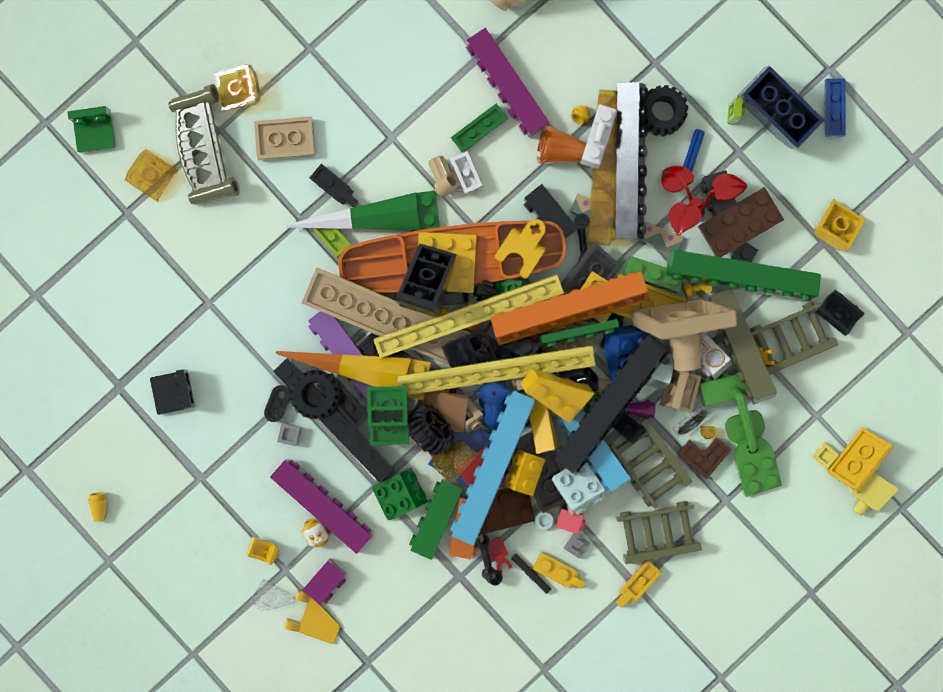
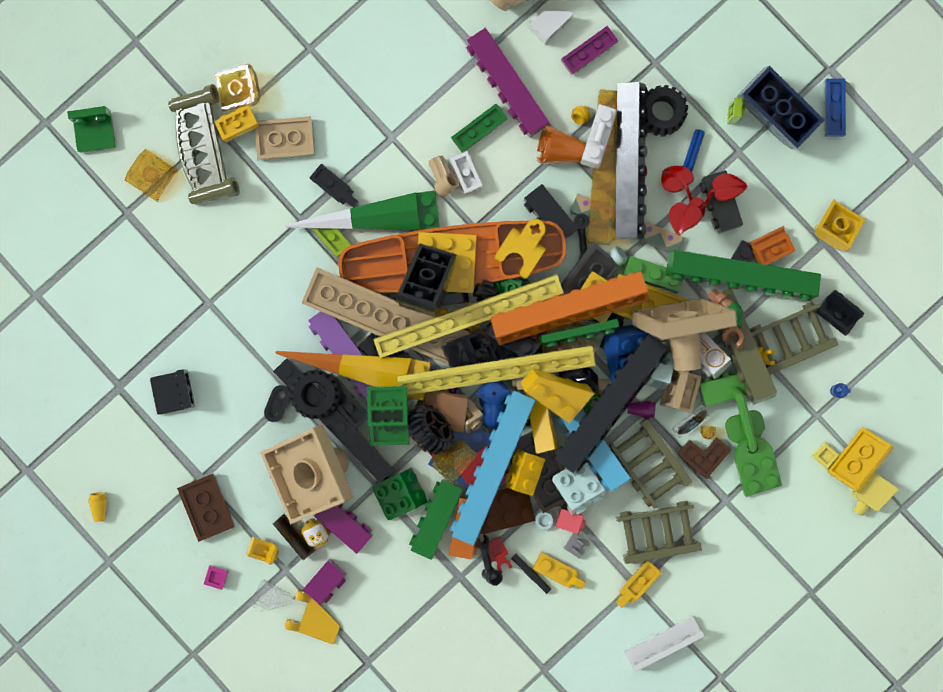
(206, 507): none -> reddish brown plate
(216, 577): none -> dark pink plate
(236, 123): none -> yellow bracket
(289, 434): light grey plate -> none
(293, 537): none -> dark brown piece
(308, 473): none -> tan piece
(549, 24): none -> white slope
(589, 50): none -> magenta plate
(618, 255): none -> light aqua tile
(629, 428): black plate -> none
(664, 643): none -> white fence
(689, 290): yellow piece -> none
(722, 299): none -> nougat piece
(740, 223): reddish brown plate -> none
(772, 246): none -> orange plate
(839, 390): none -> blue axle

